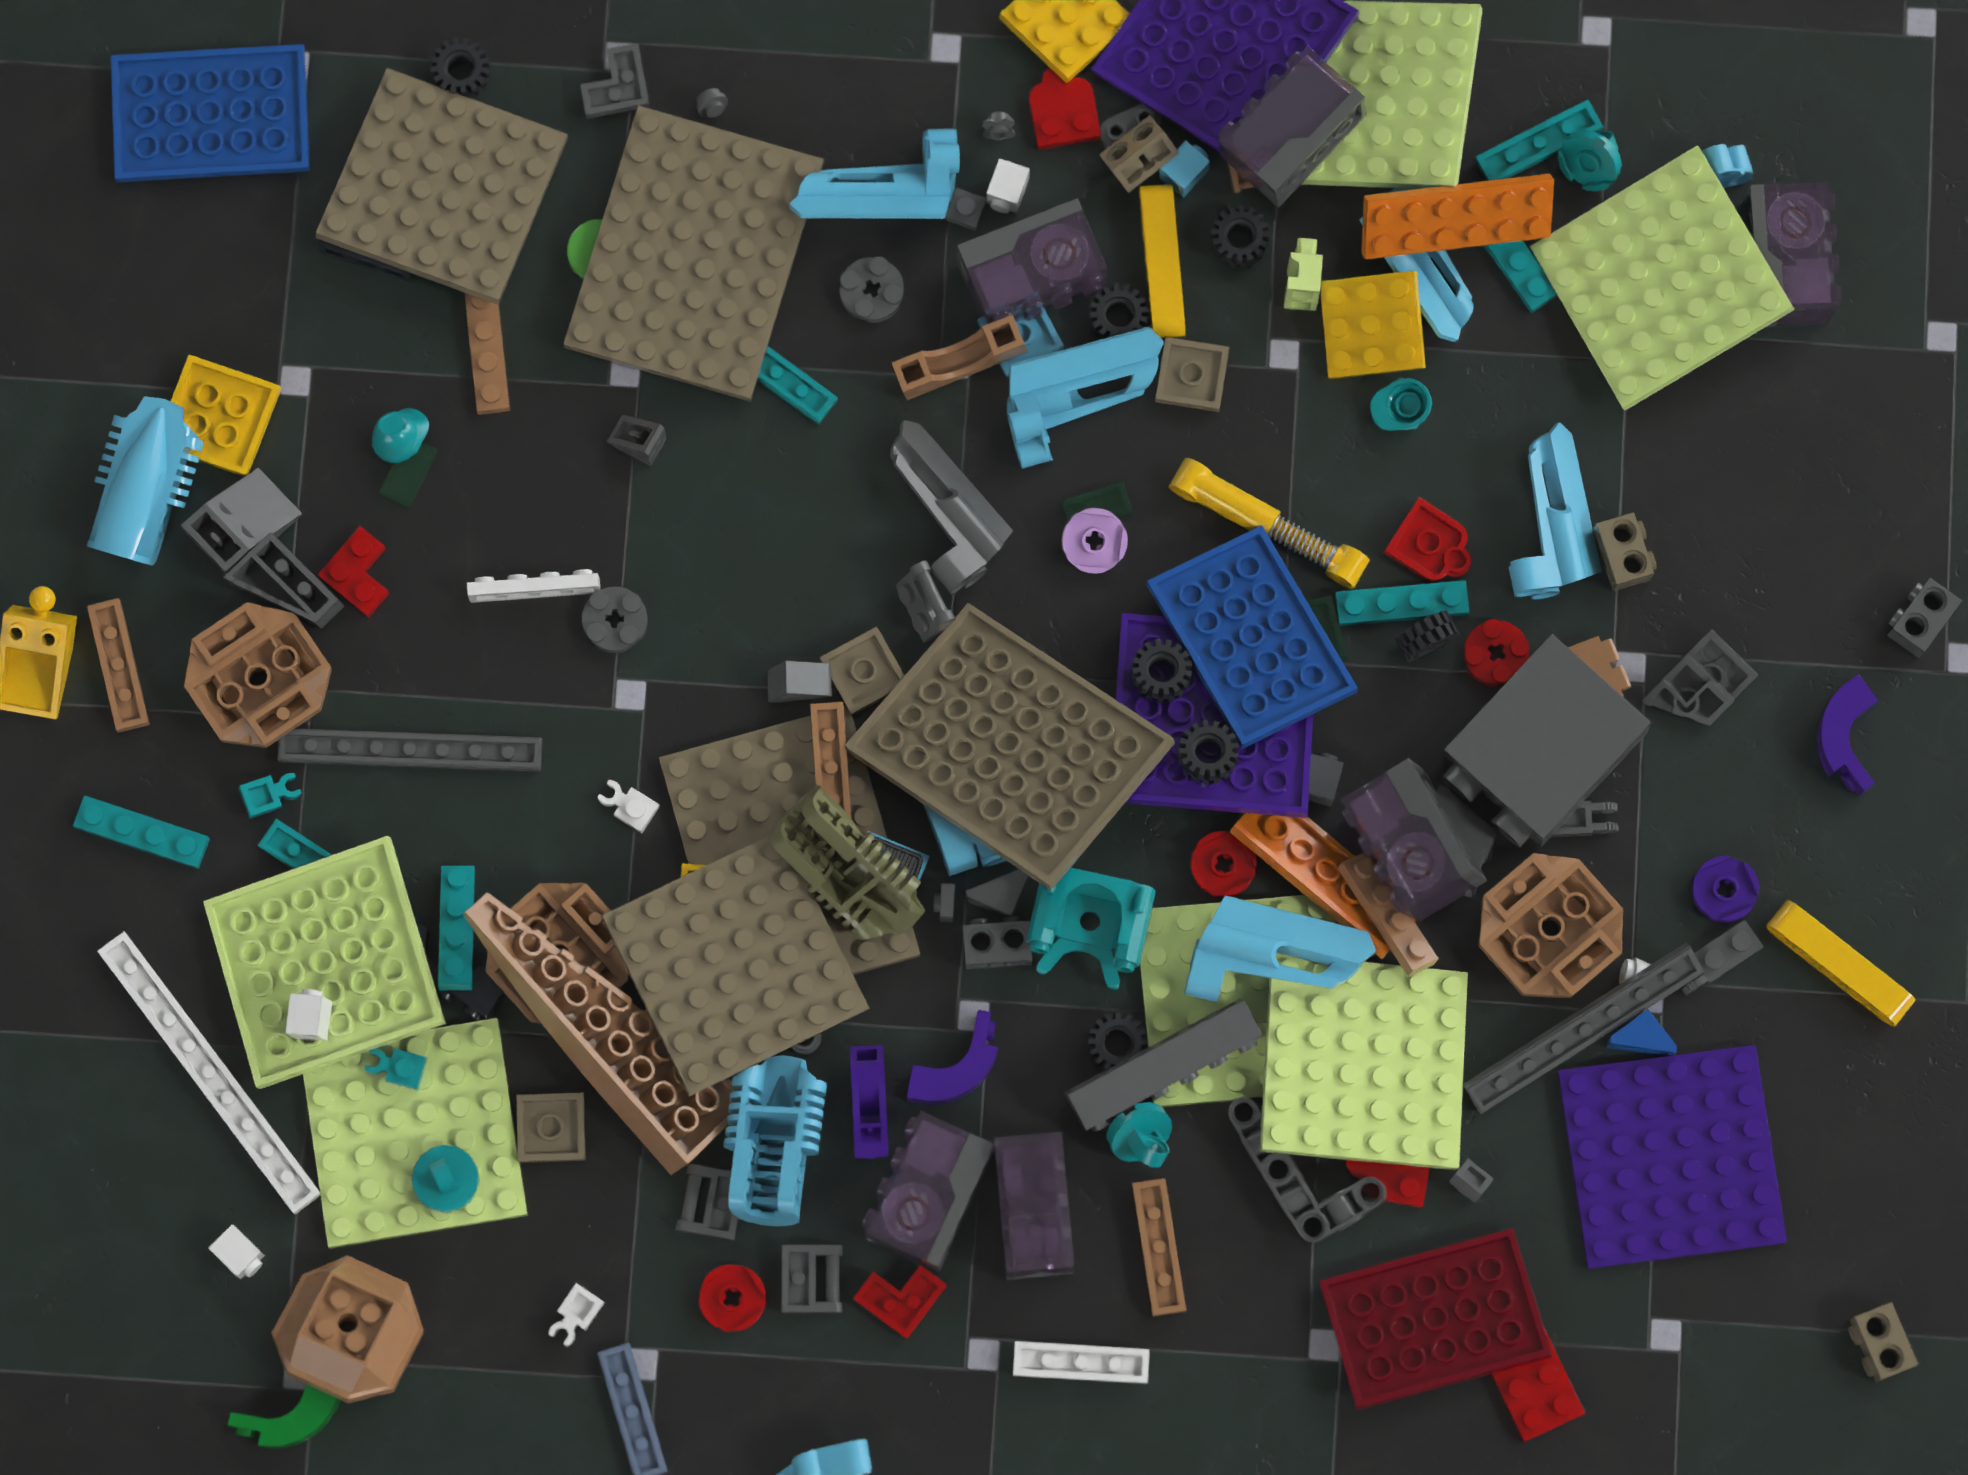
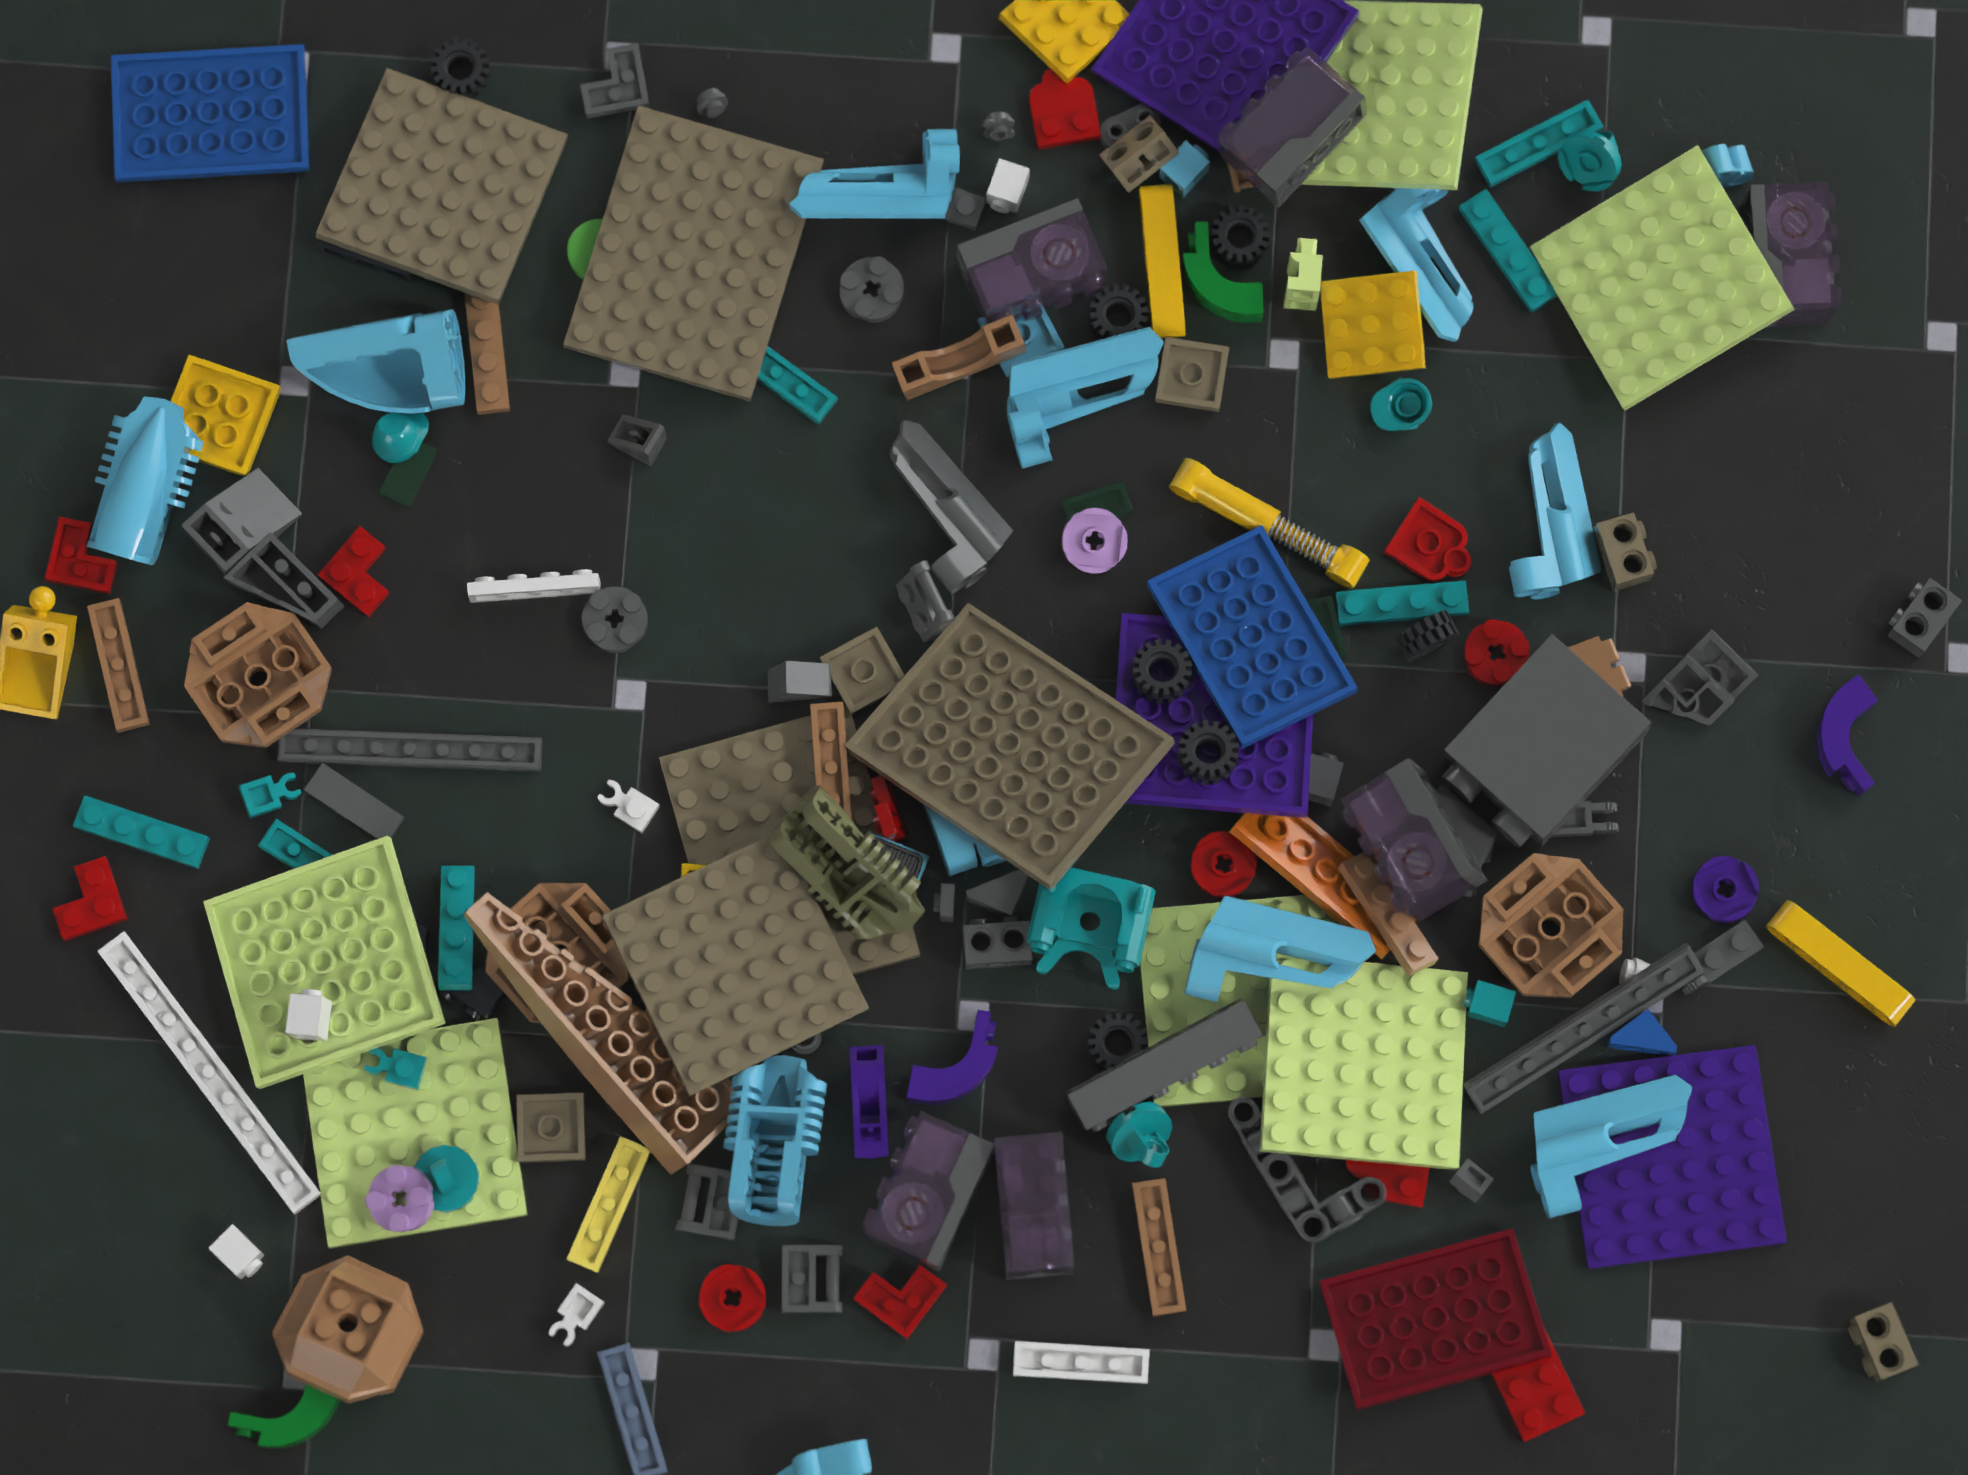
(70, 563): none -> red plate
(100, 903): none -> red plate
(353, 803): none -> dark grey tile
(389, 363): none -> medium azure panel
(418, 1197): none -> lavender plate
(609, 1204): none -> light yellow plate
(889, 816): none -> red plate
(1220, 296): none -> green arch
(1457, 216): orange plate -> none
(1489, 1003): none -> teal brick
(1577, 1135): none -> medium azure panel

